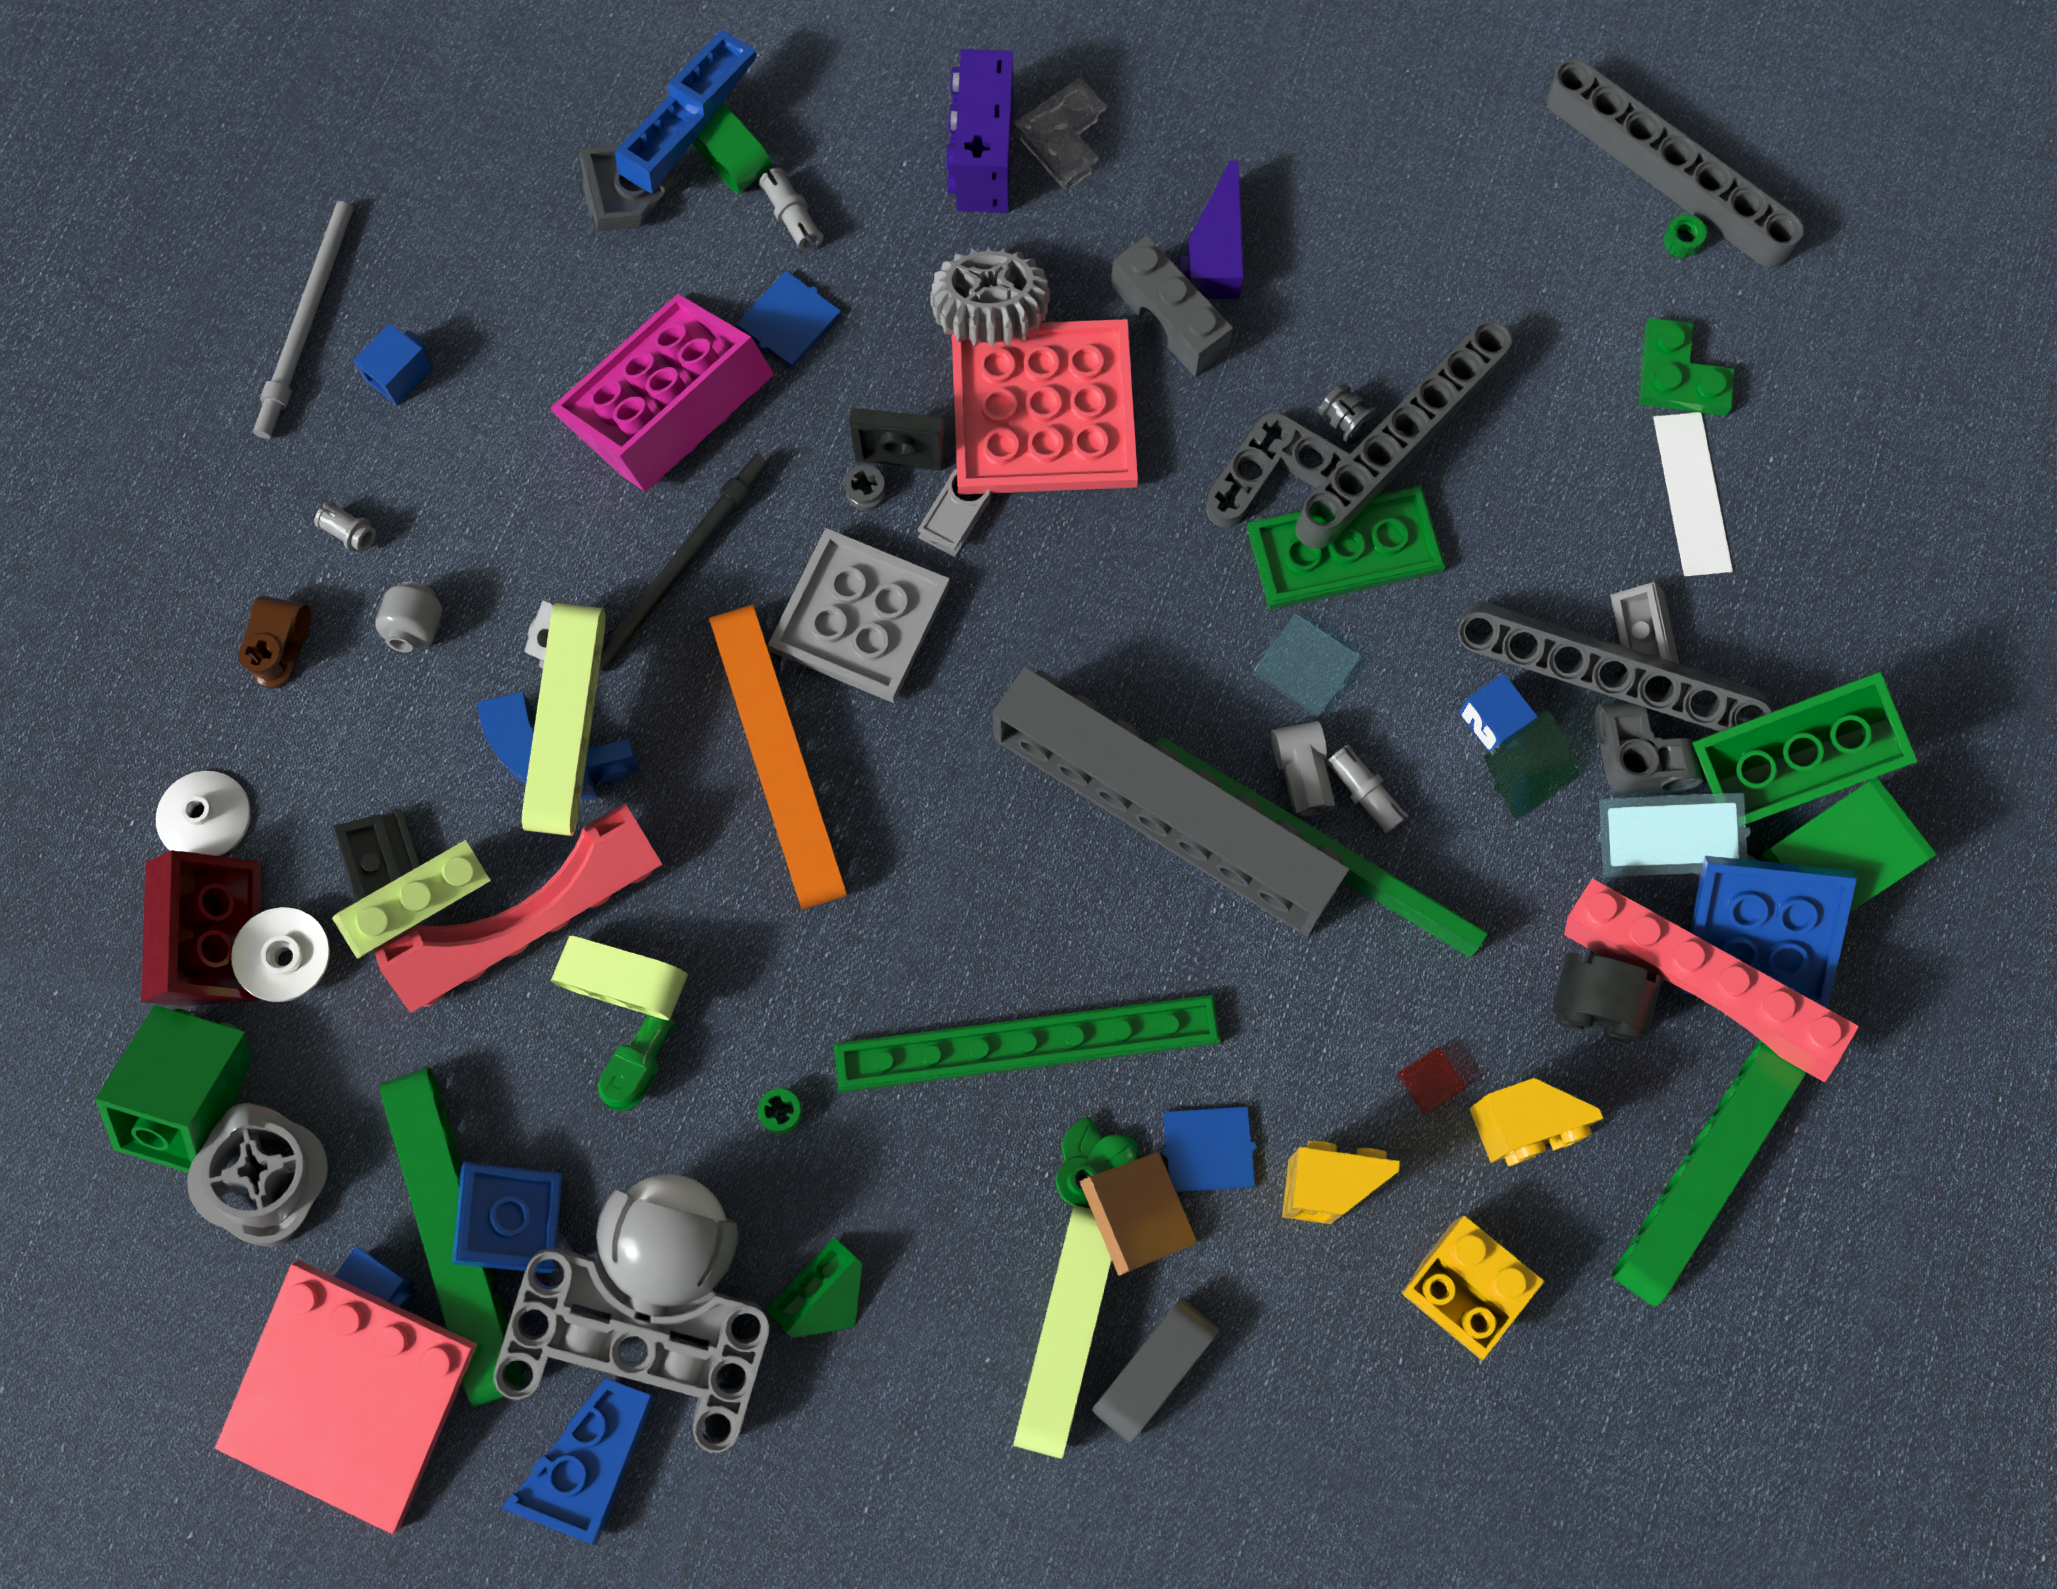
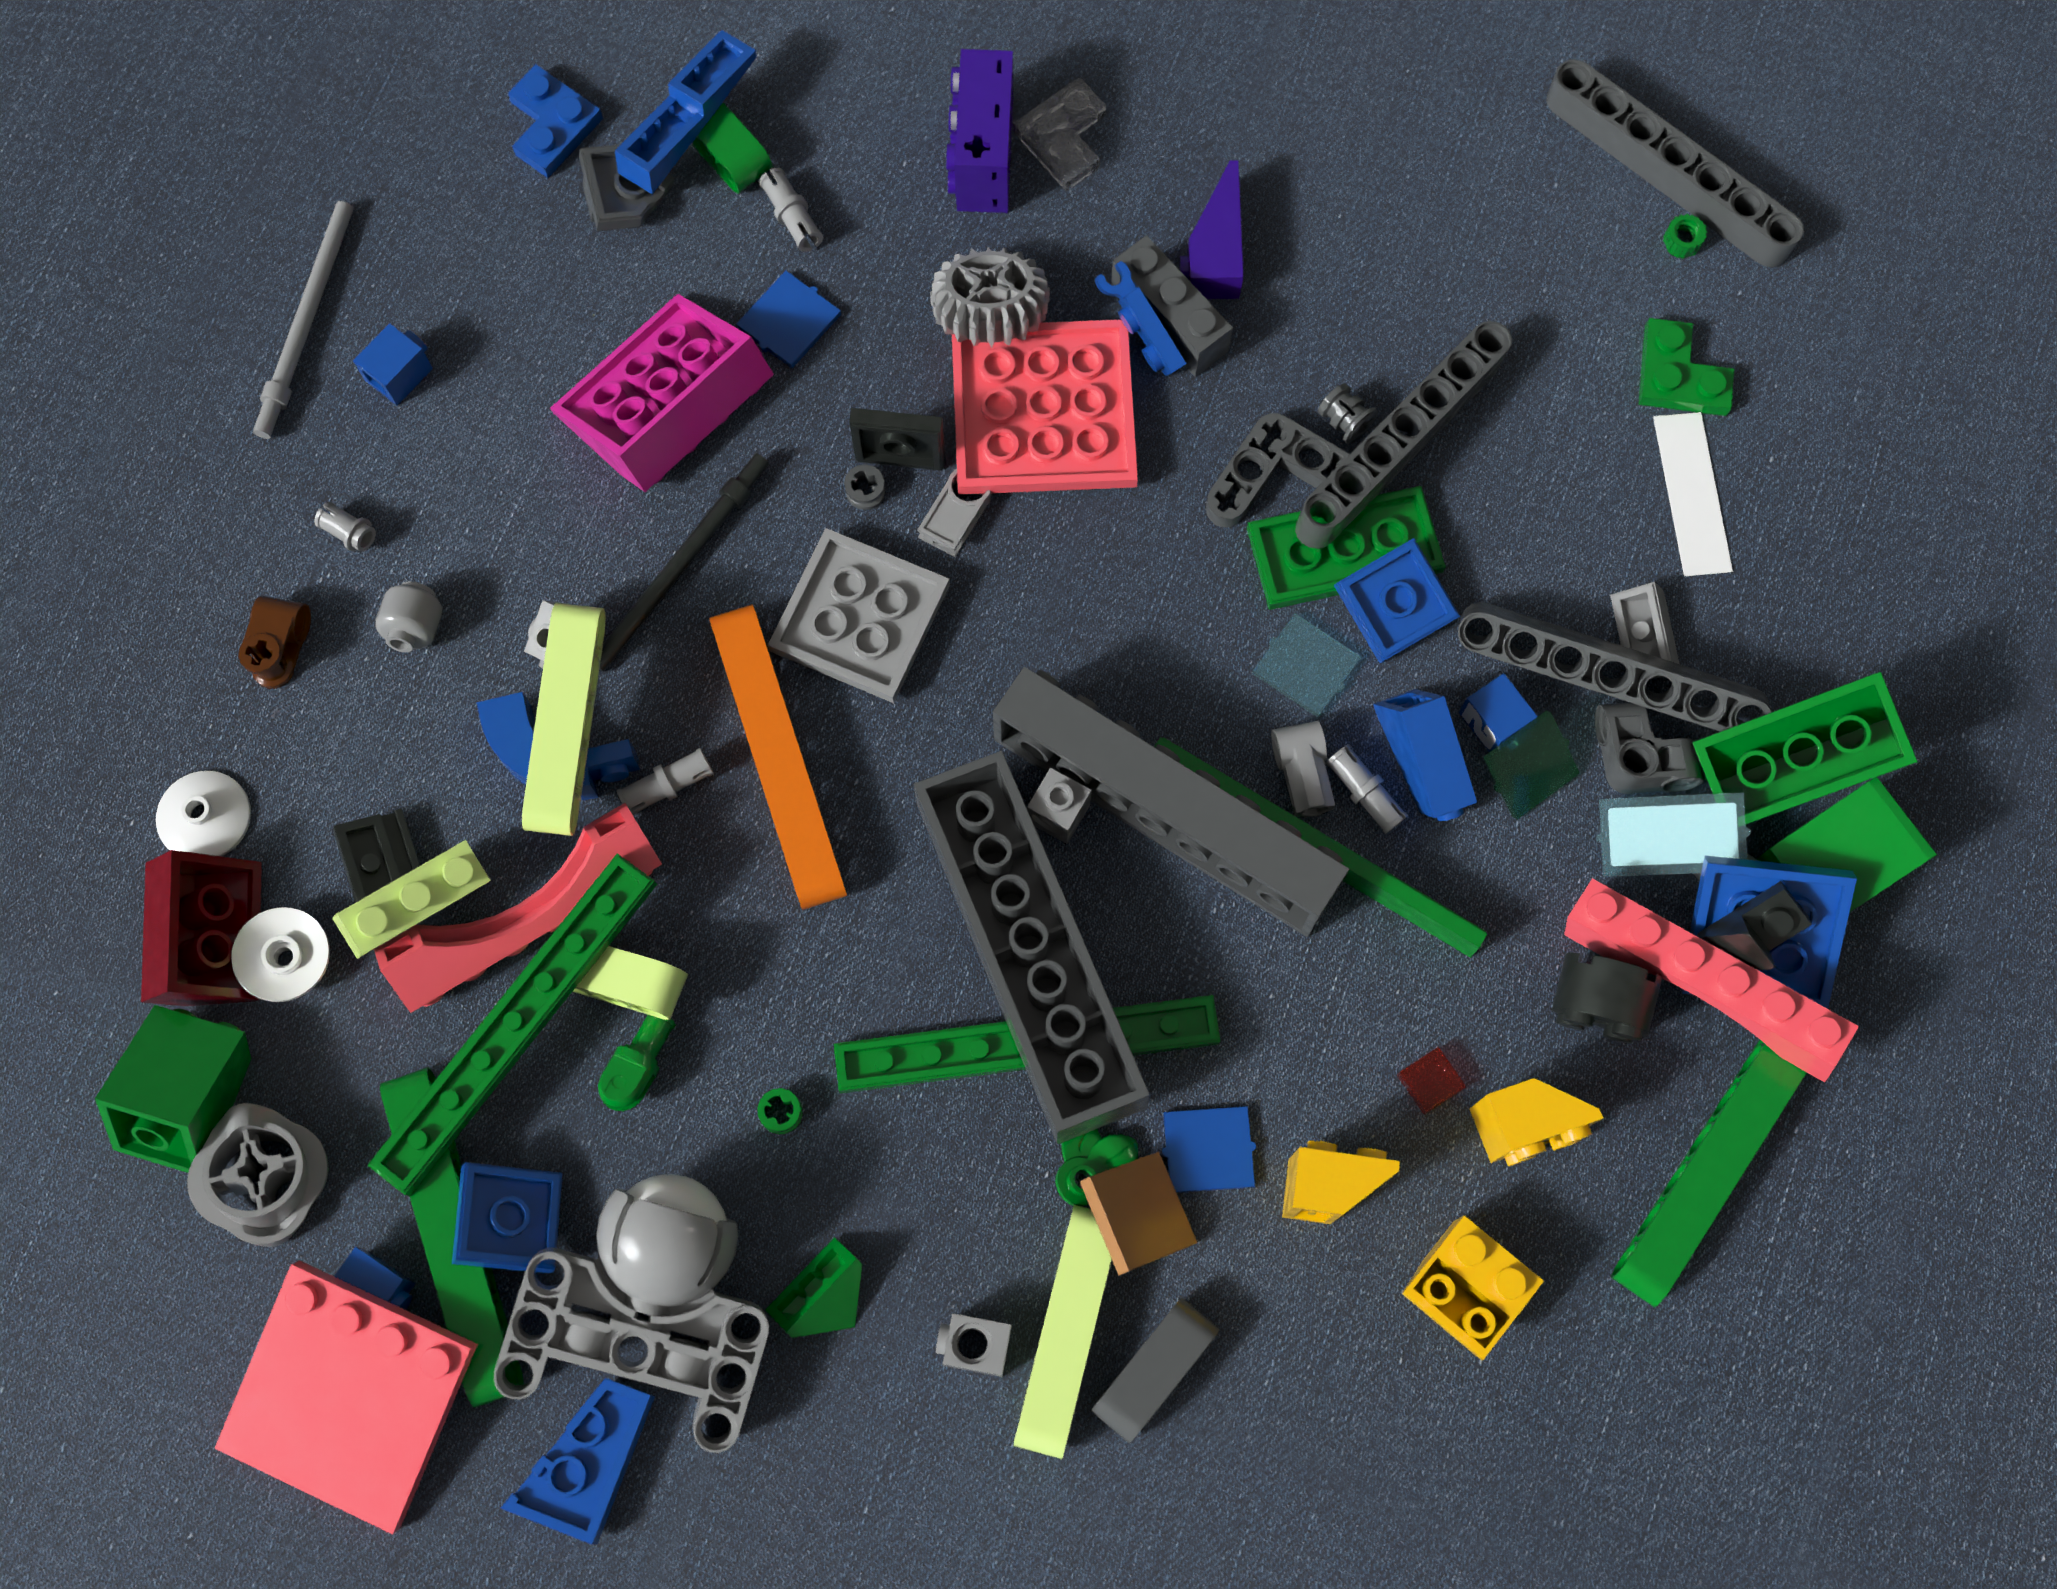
(512, 1025): none -> green tile
(560, 117): none -> blue plate
(665, 781): none -> light grey pin
(993, 1359): none -> light grey brick
(1031, 948): none -> dark grey brick
(1059, 805): none -> light grey brick
(1140, 318): none -> blue plate
(1396, 600): none -> blue tile
(1427, 752): none -> blue slope
(1758, 927): none -> pearl dark grey slope

